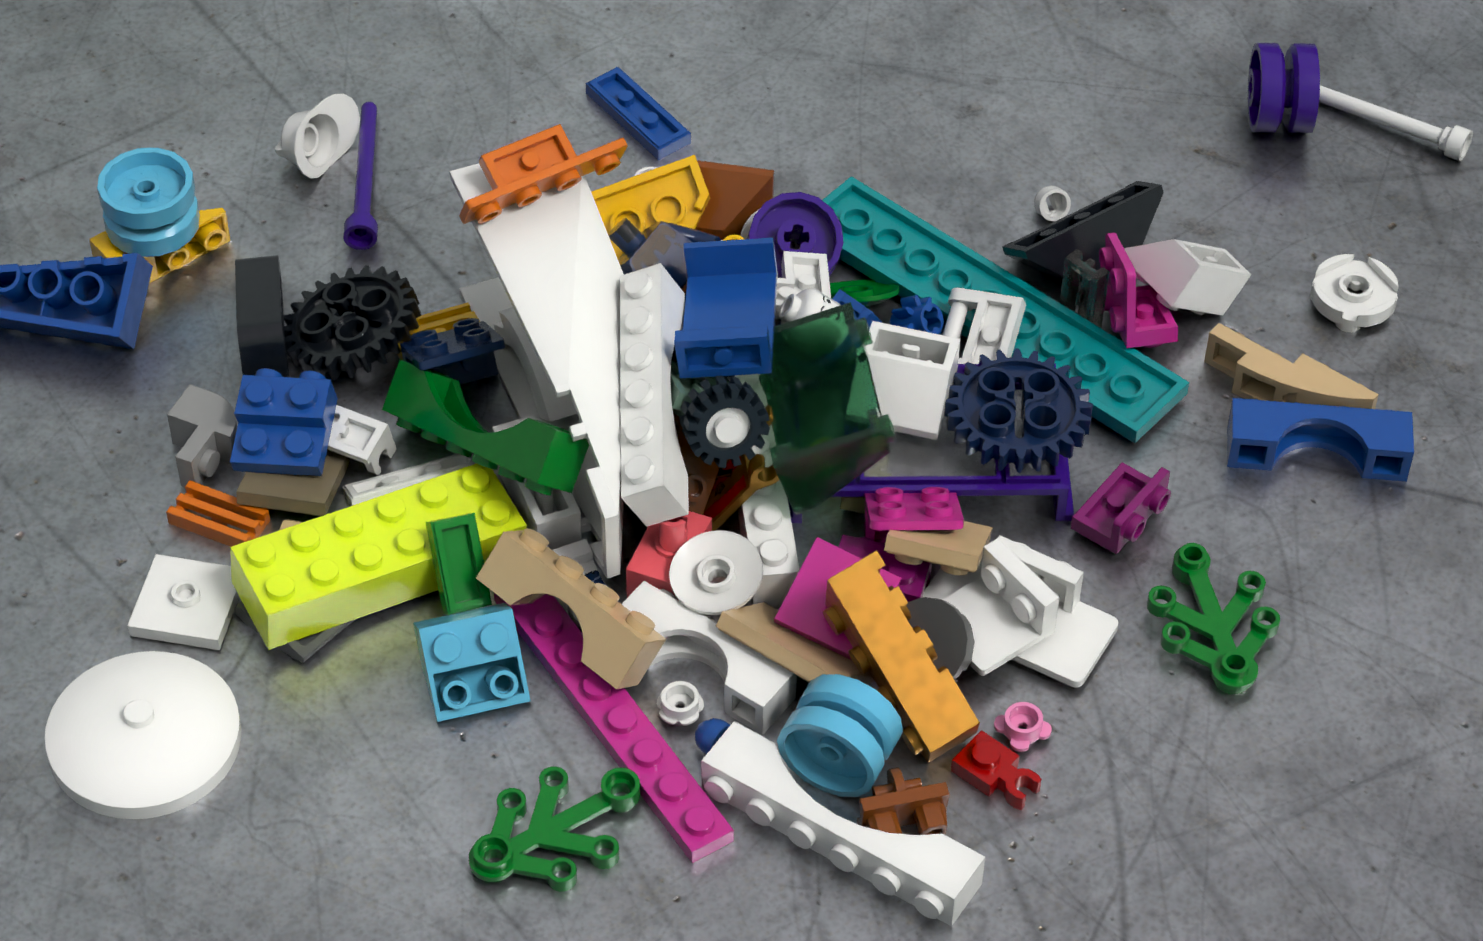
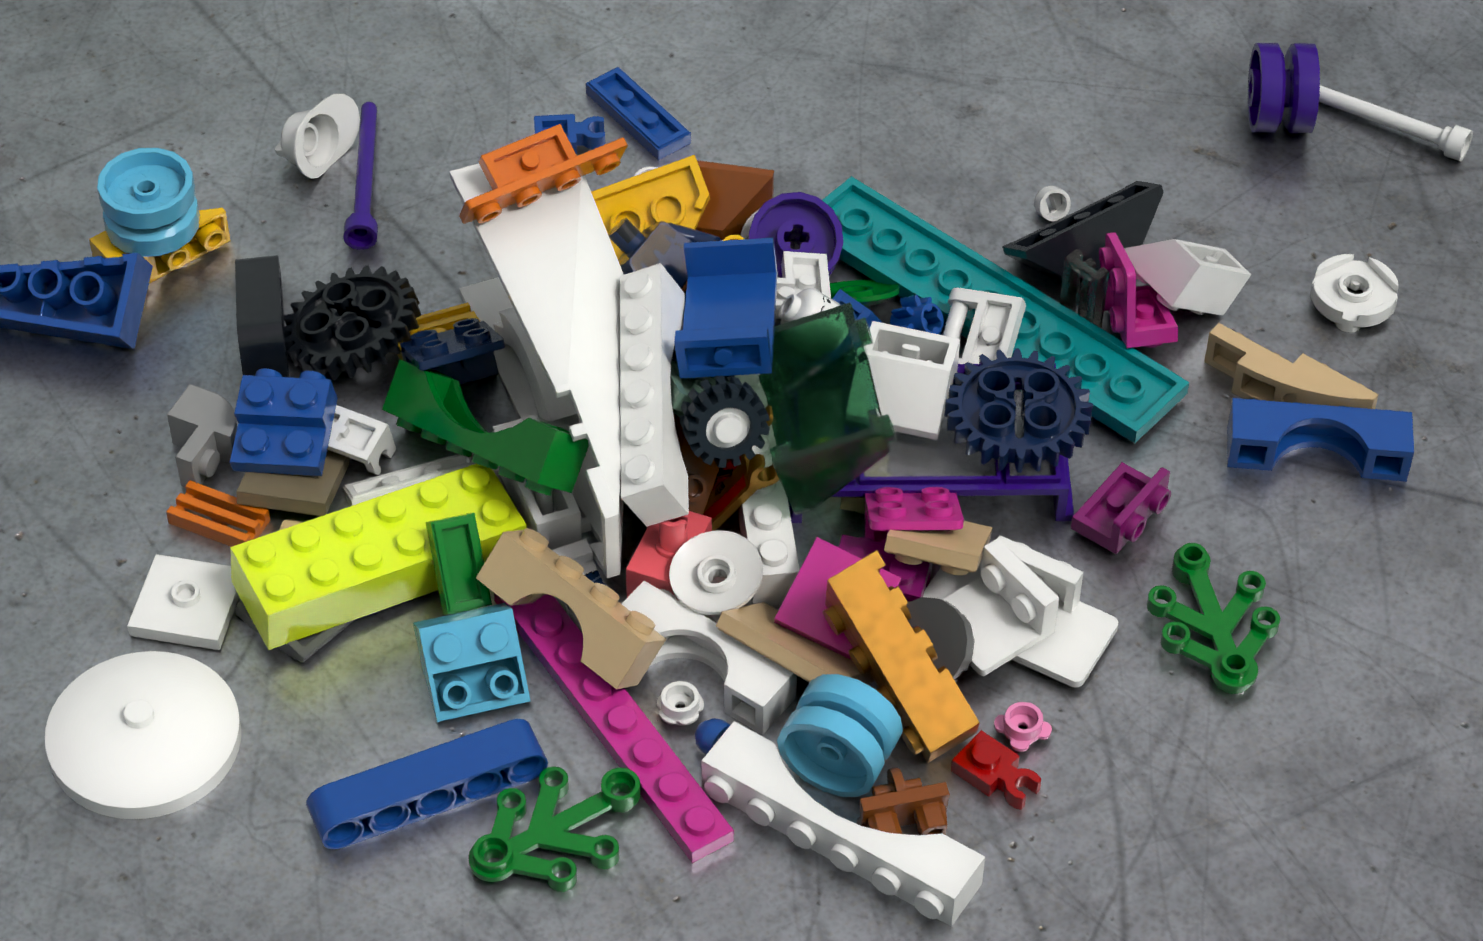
(426, 783): none -> blue beam
(586, 133): none -> blue plate

